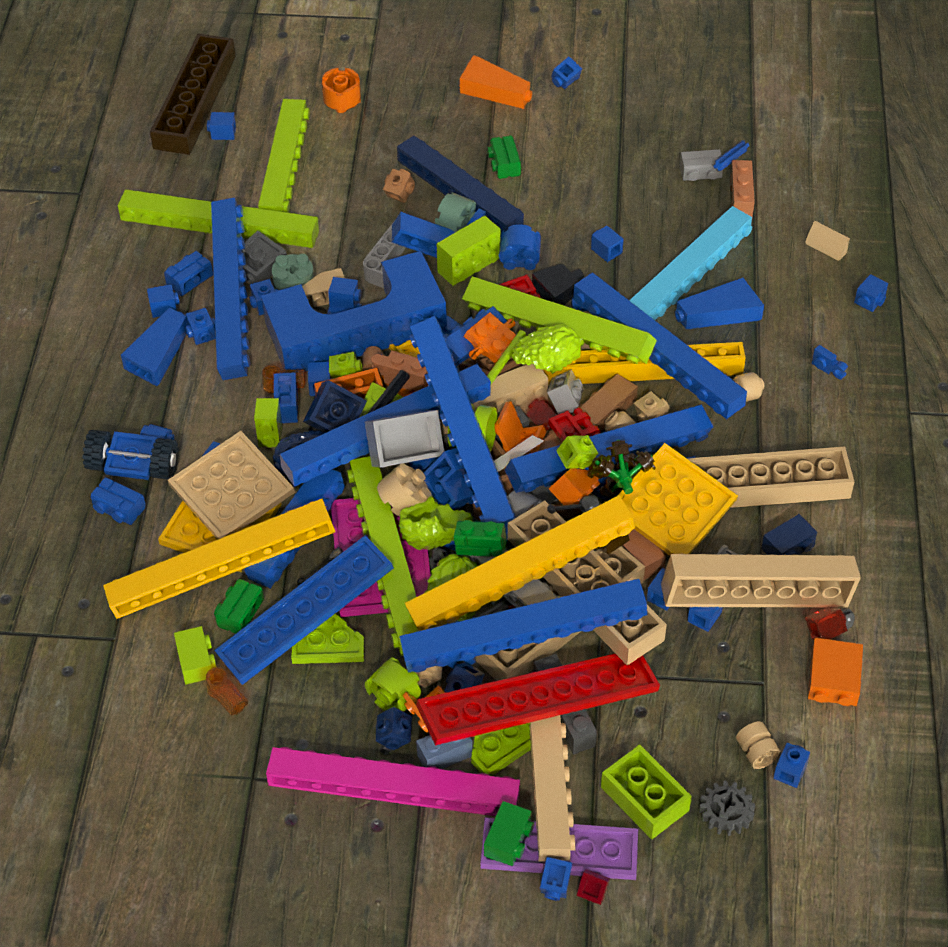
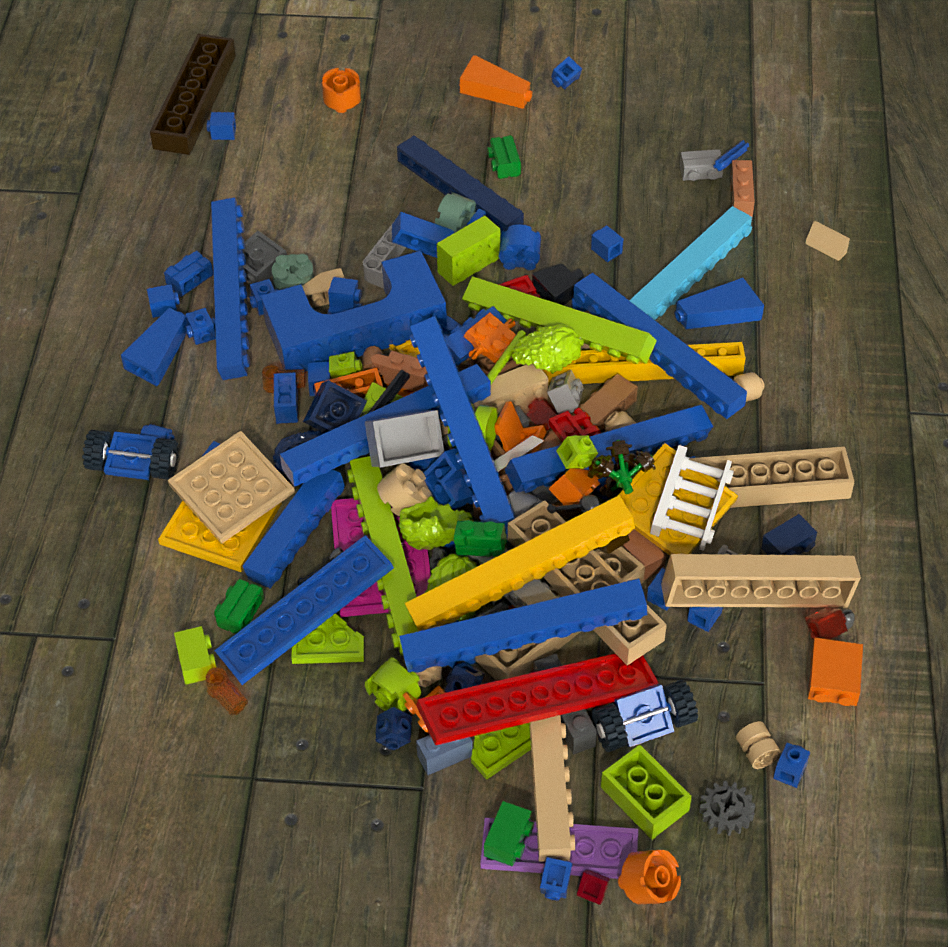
(117, 501): blue brick -> none
(197, 216): lime brick -> none
(218, 558): yellow brick -> none
(268, 422): lime brick -> none
(284, 156): lime brick -> none
(390, 781): dark pink brick -> none
(399, 185): medium nougat brick -> none
(644, 715): none -> plate
(650, 407): tan brick -> none
(650, 877): none -> orange brick
(669, 501): none -> white fence
(827, 362): blue plate -> none
(871, 293): blue brick -> none

